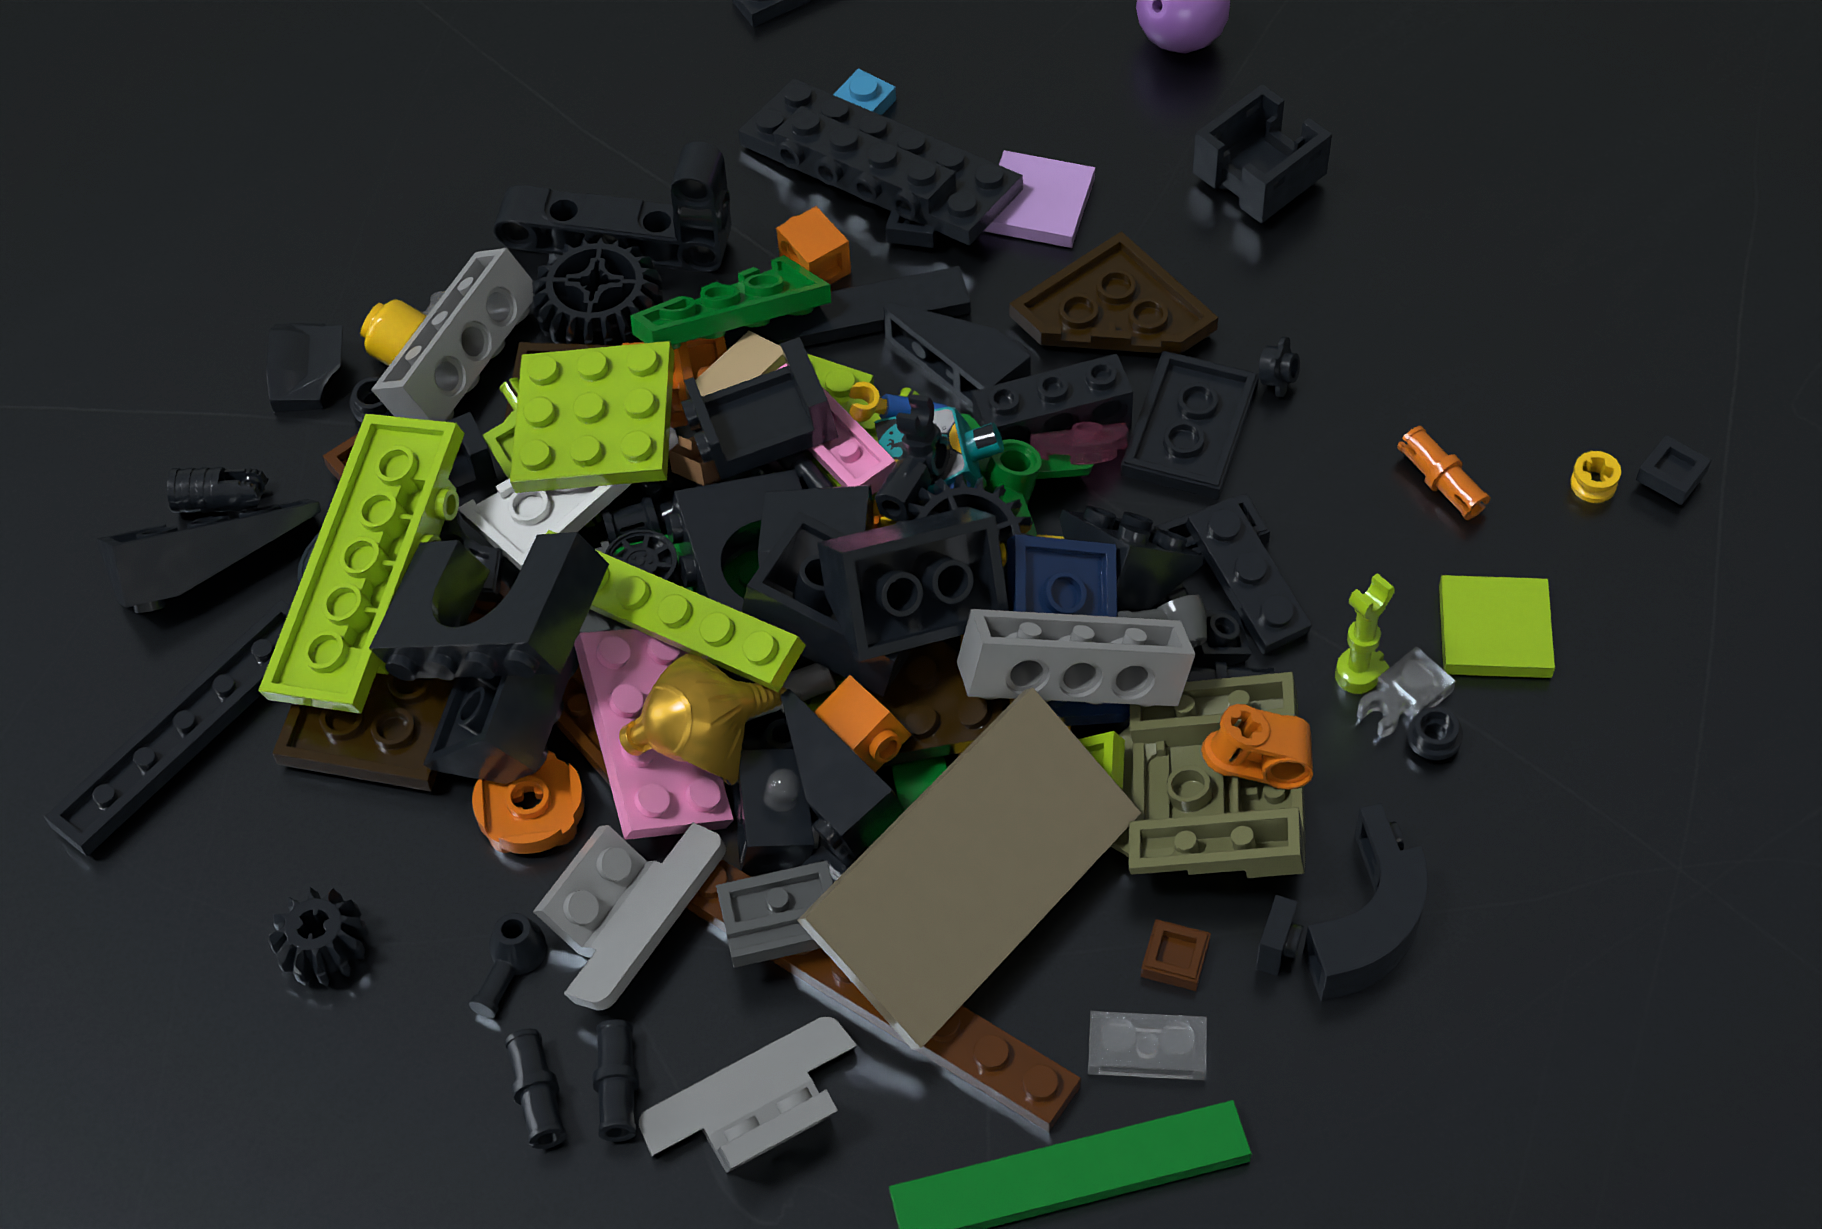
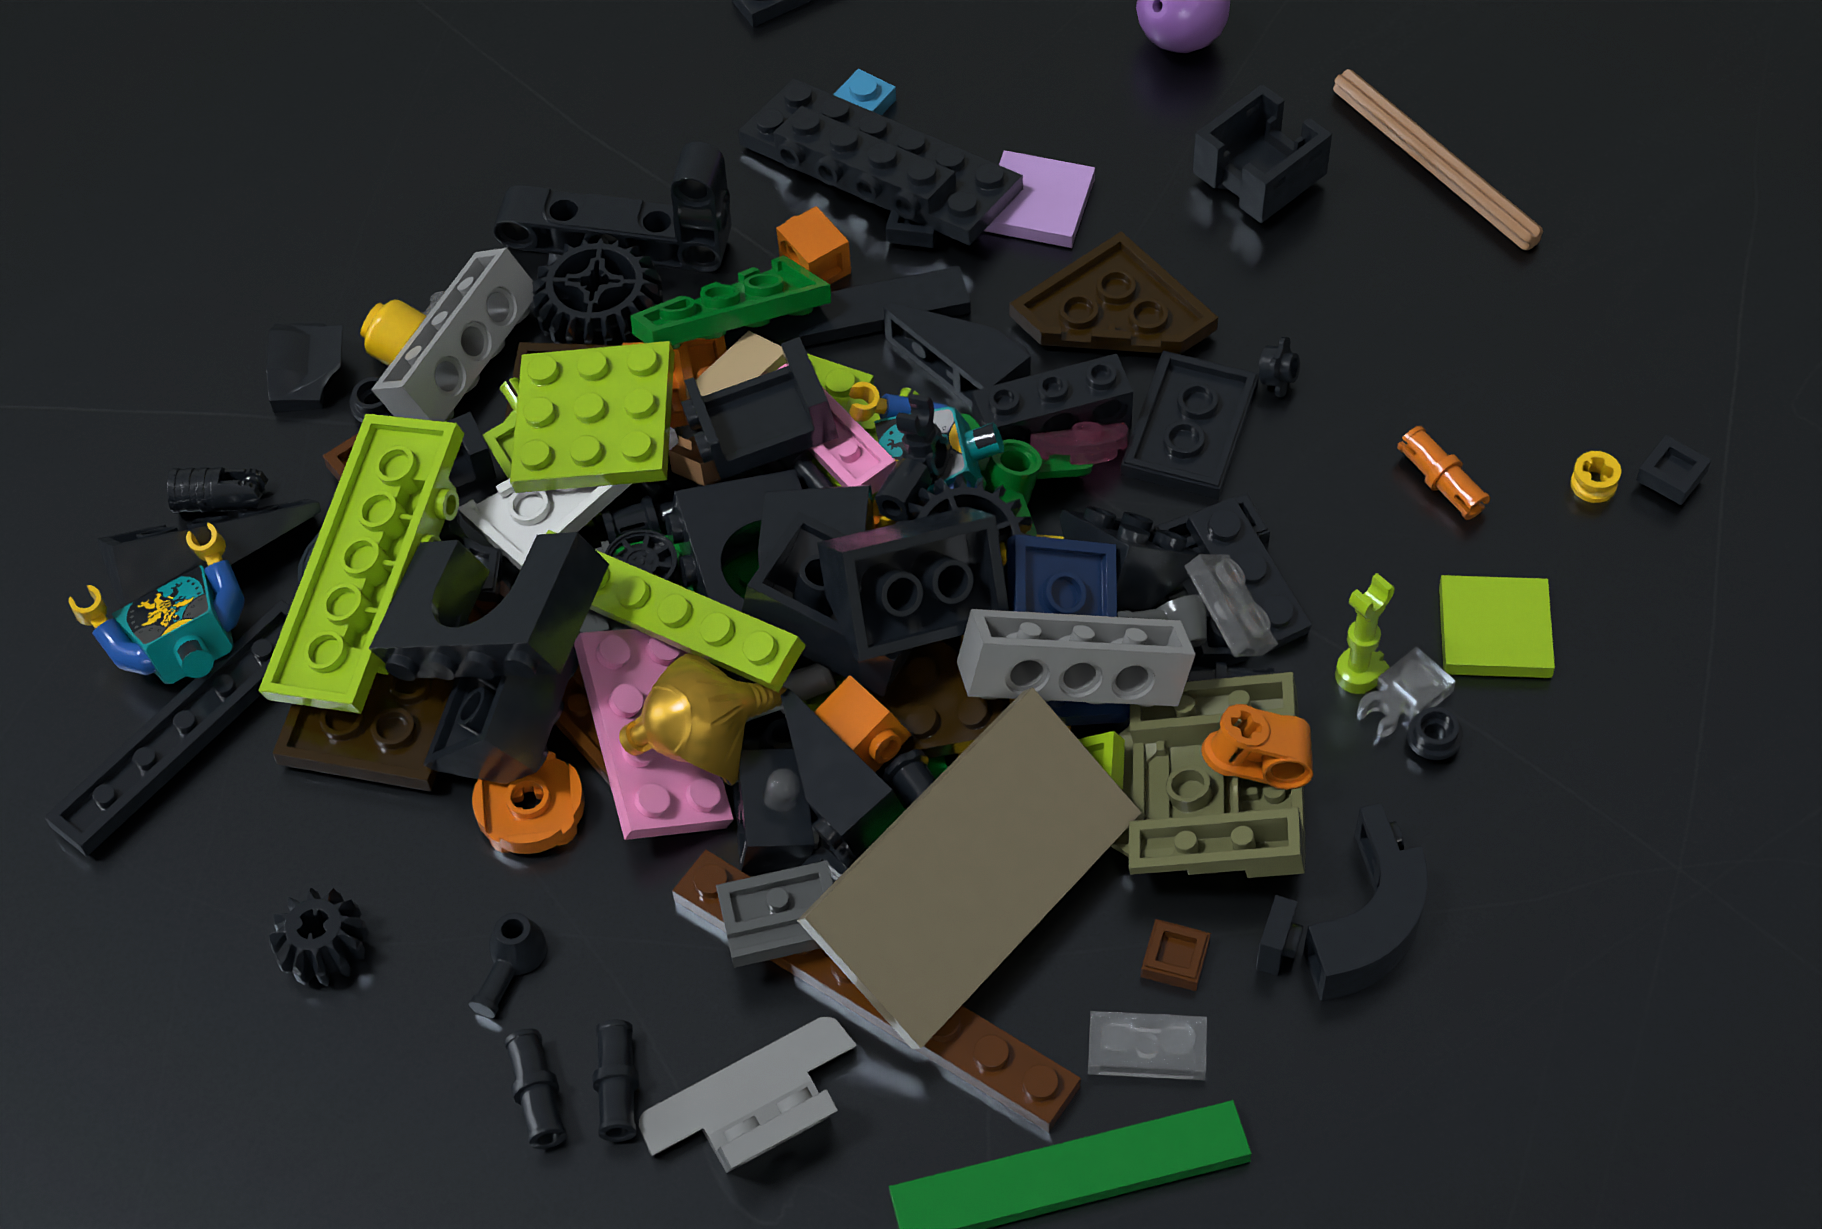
(177, 626): none -> torso
(621, 906): light grey plate -> none
(909, 775): none -> black bush
(1231, 605): none -> clear plate
(1438, 160): none -> medium nougat axle

